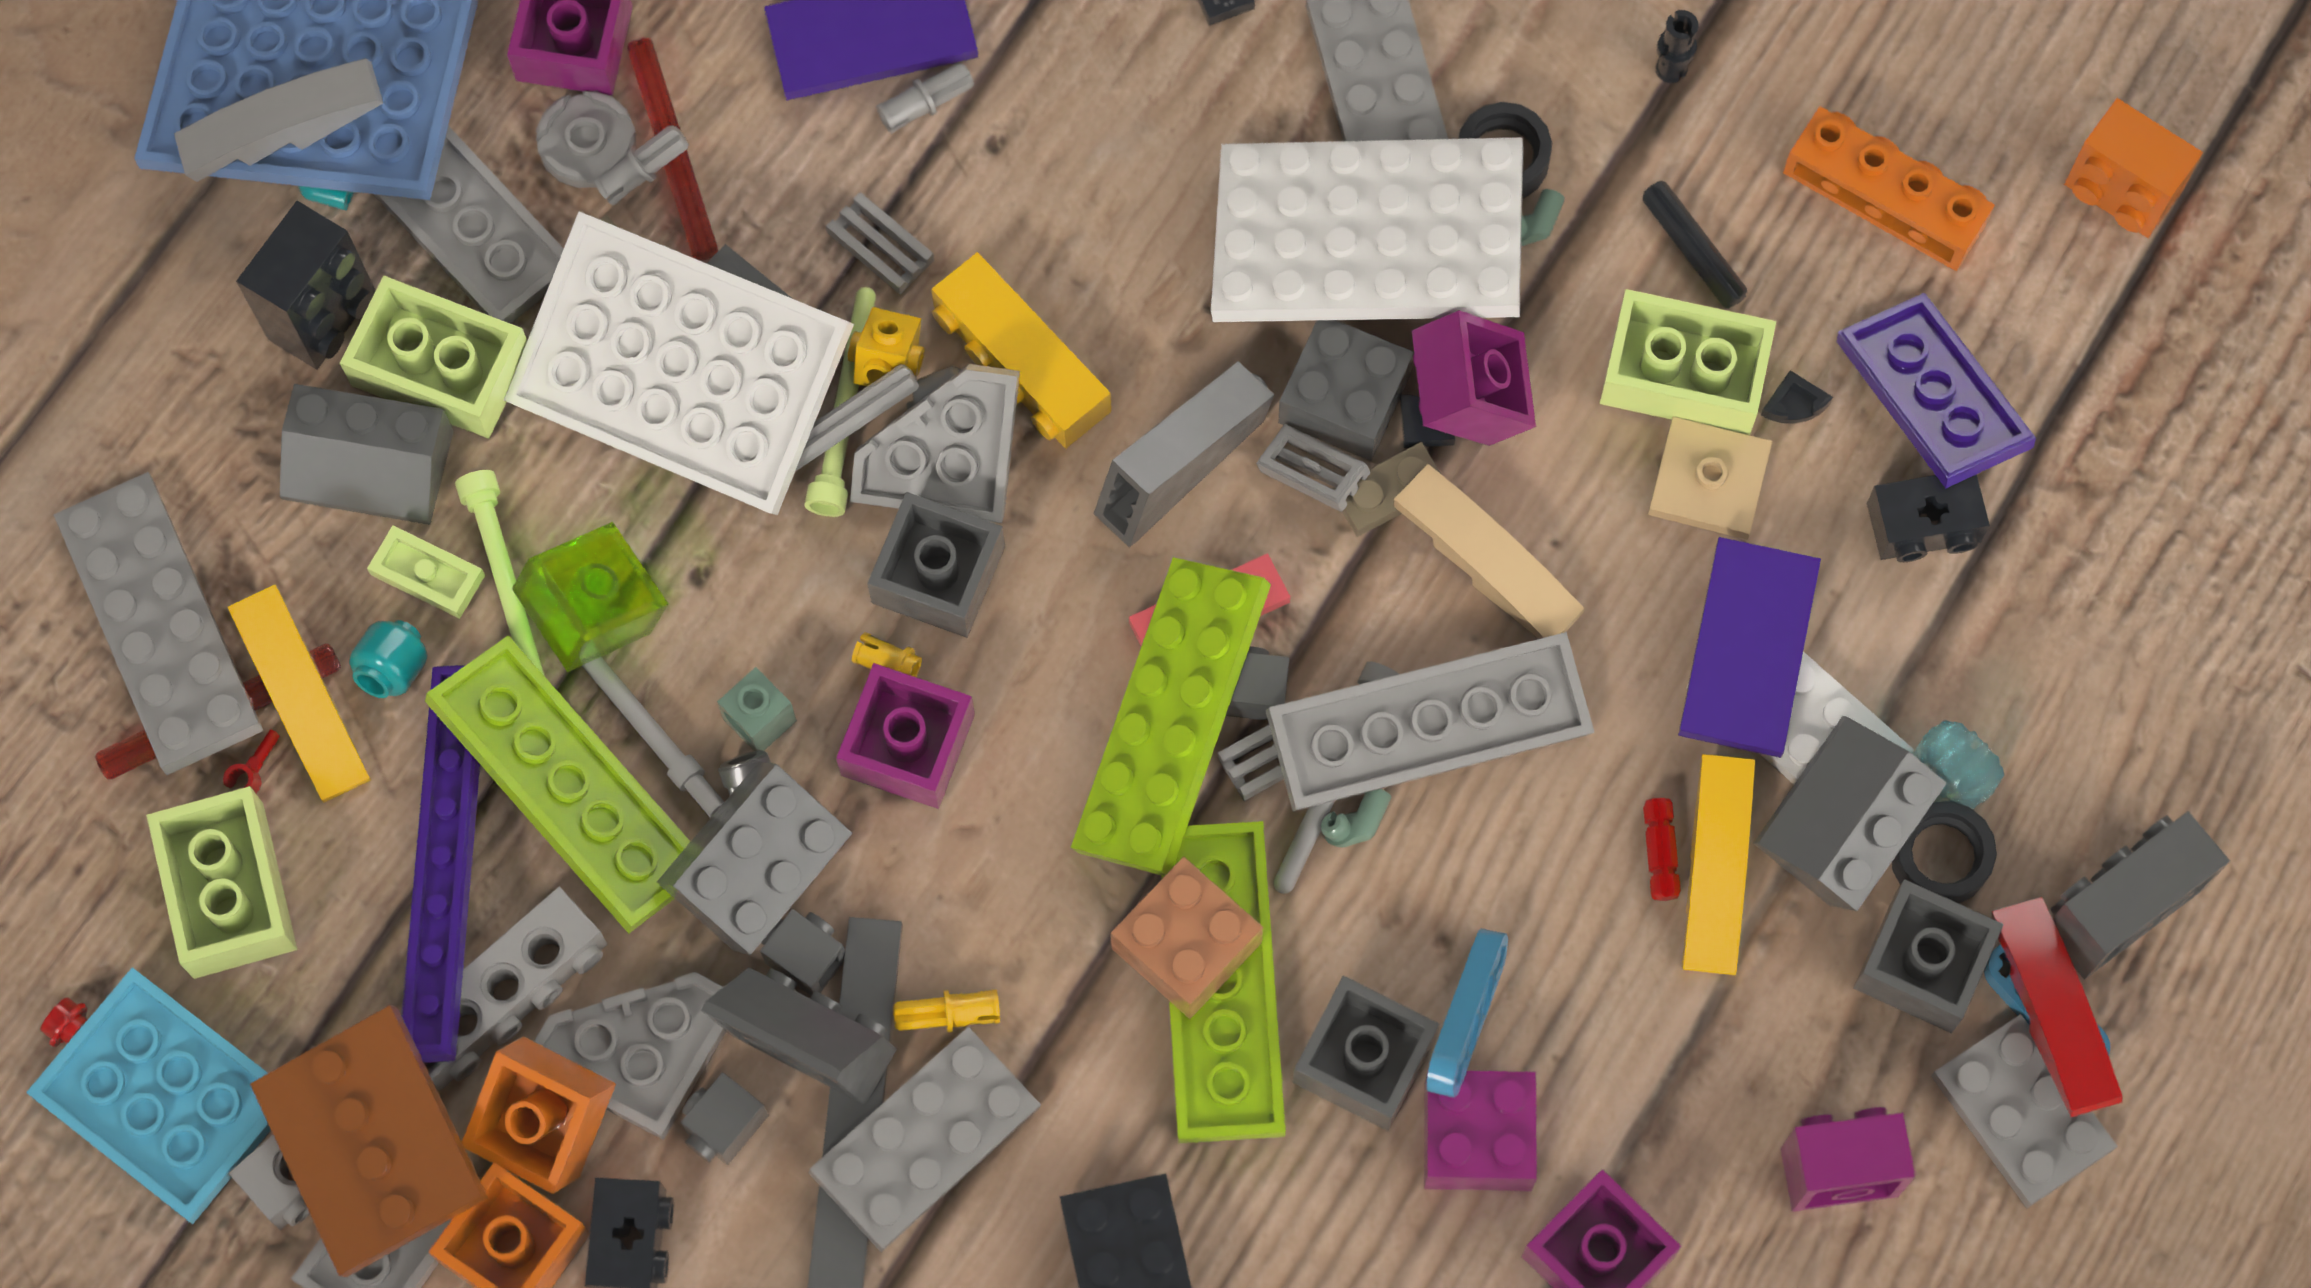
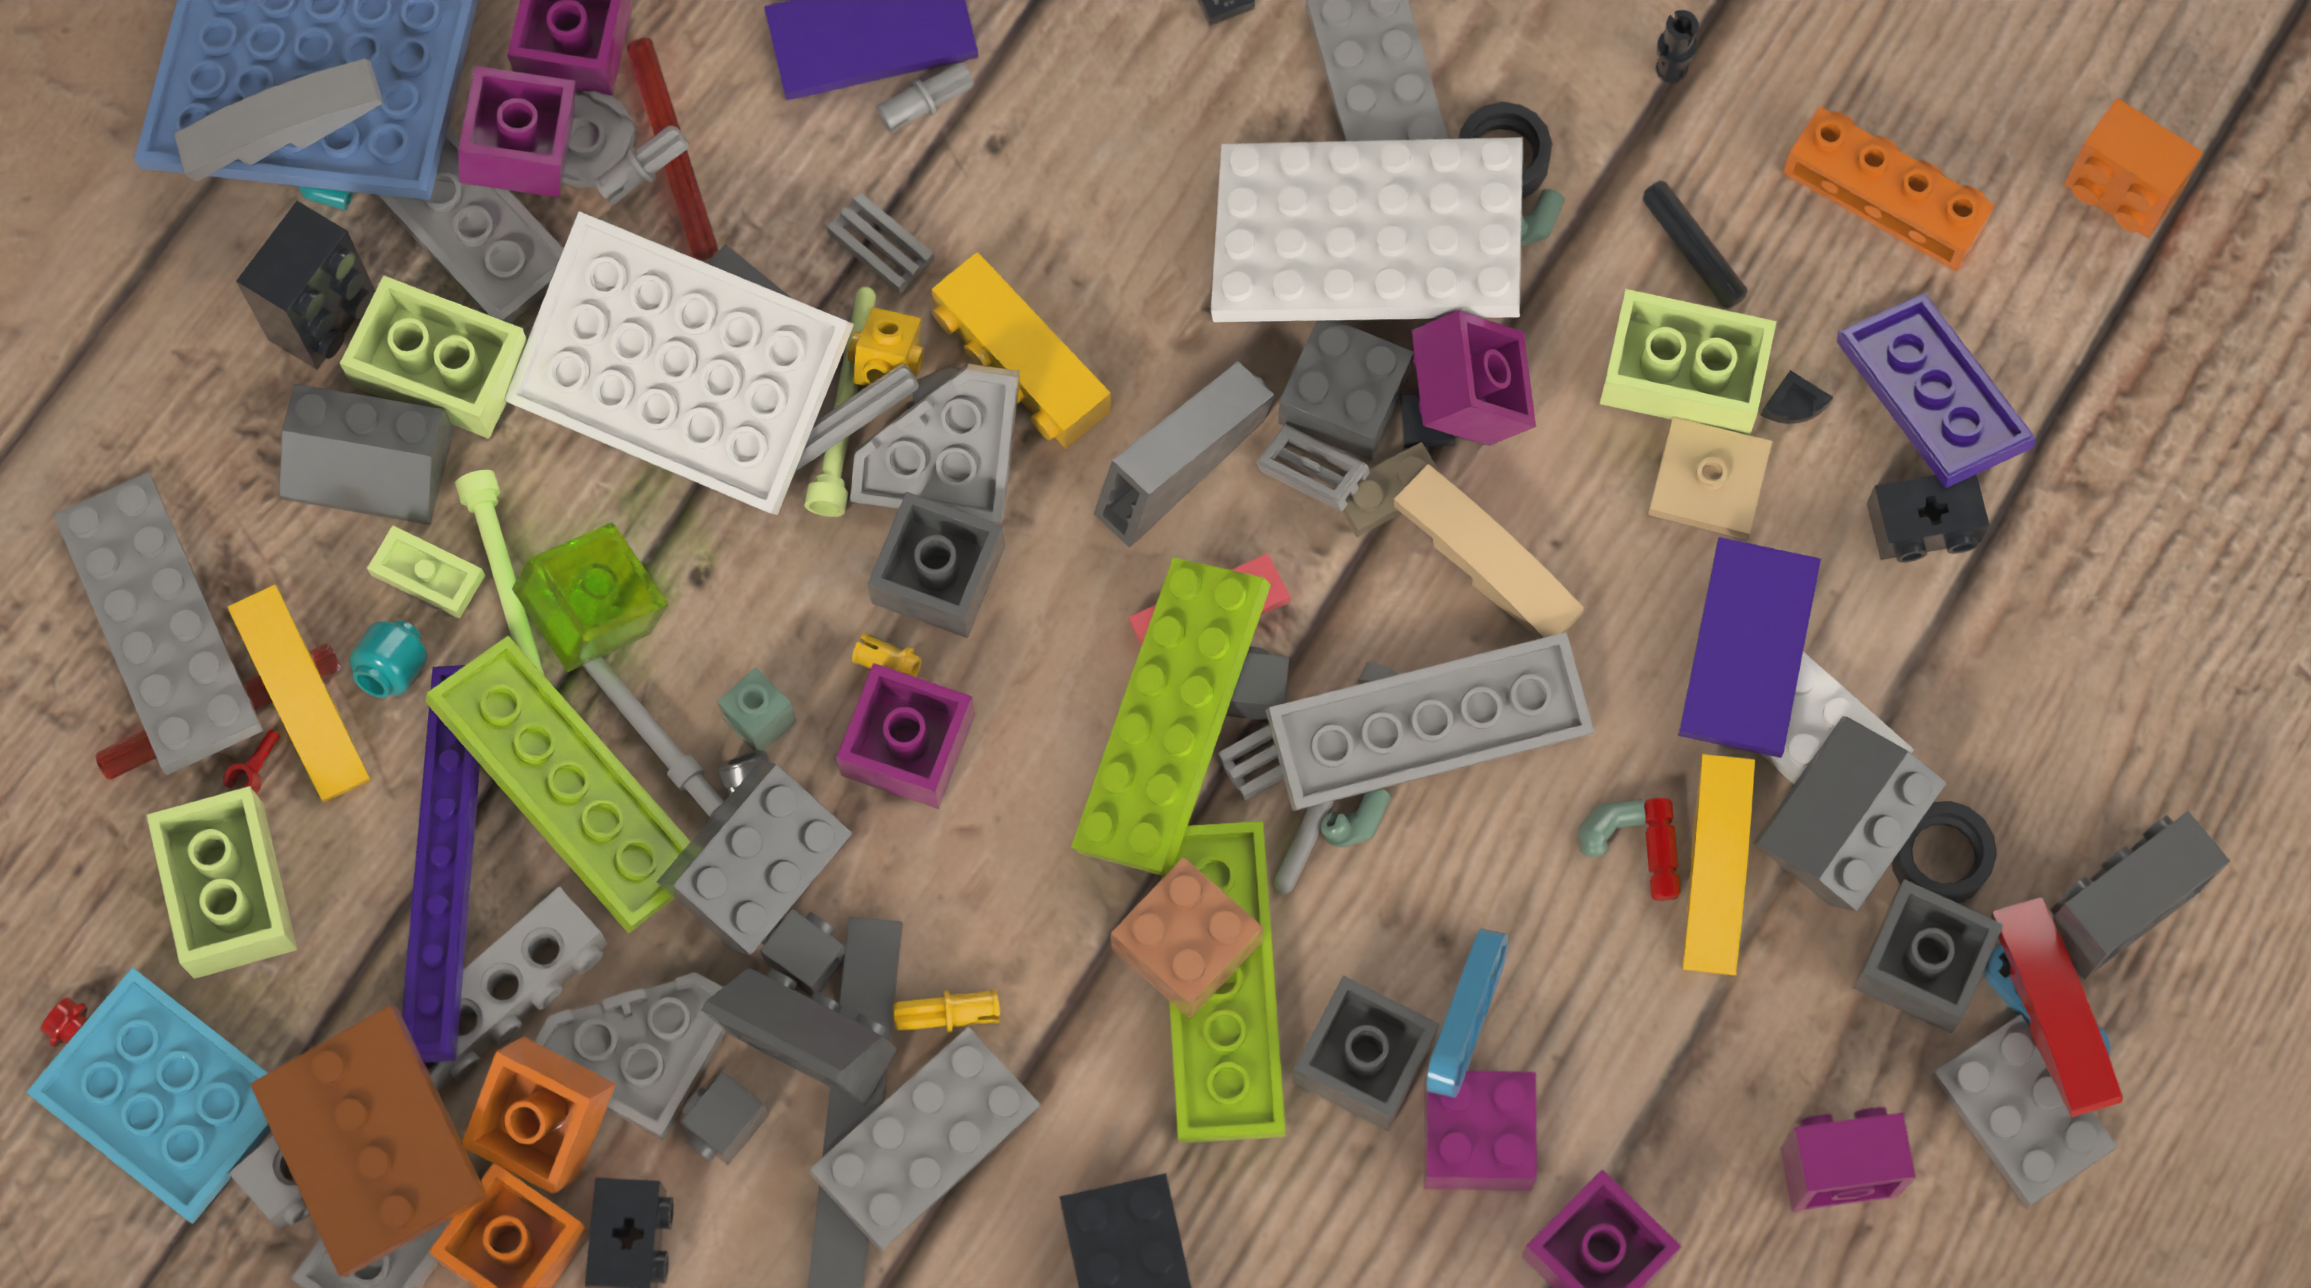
(516, 131): none -> magenta brick
(1604, 820): none -> sand green arm
(1962, 762): clear light blue gear -> none

